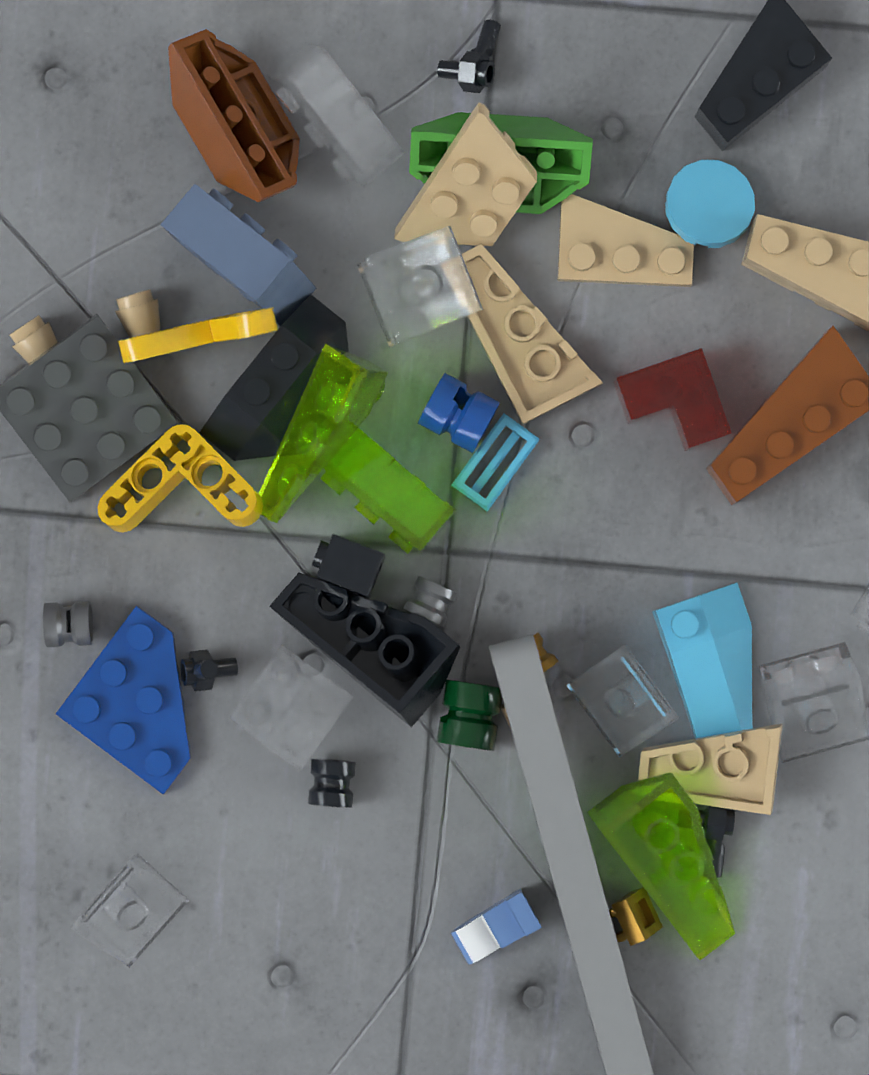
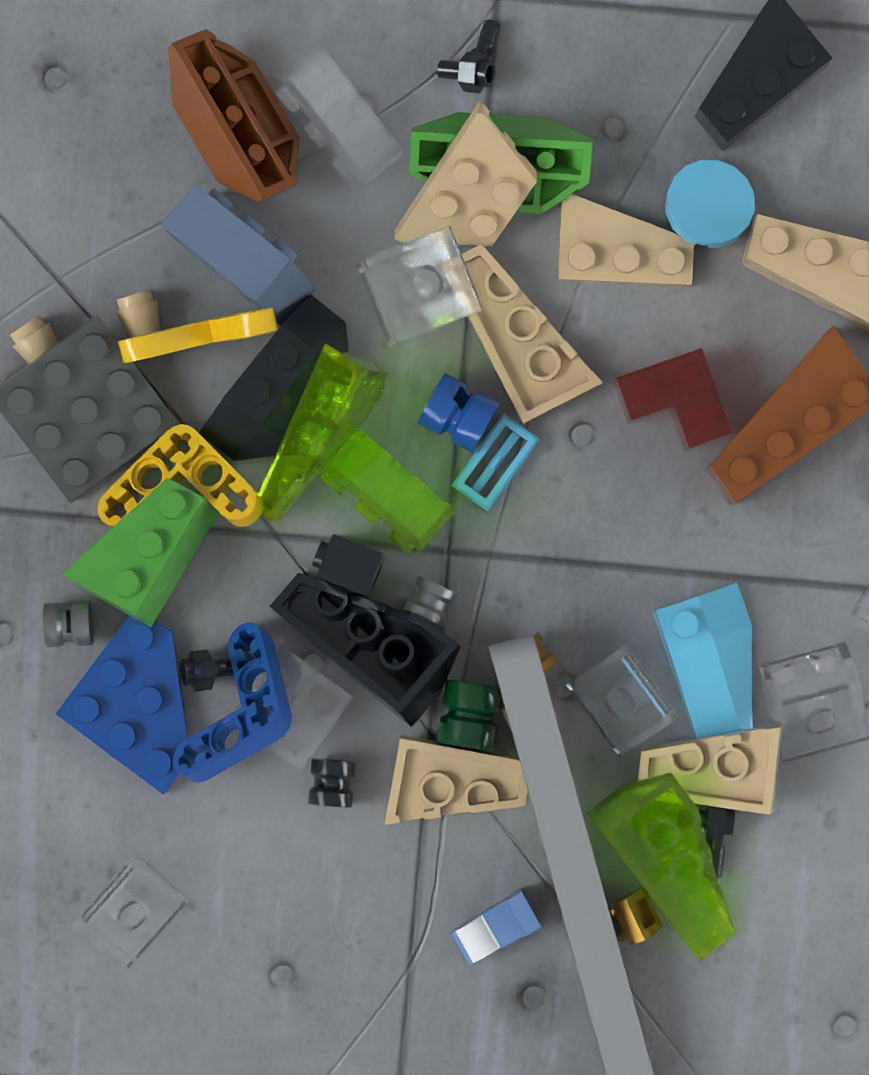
(146, 552): none -> bright green wedge
(248, 718): none -> blue beam
(451, 779): none -> tan wing

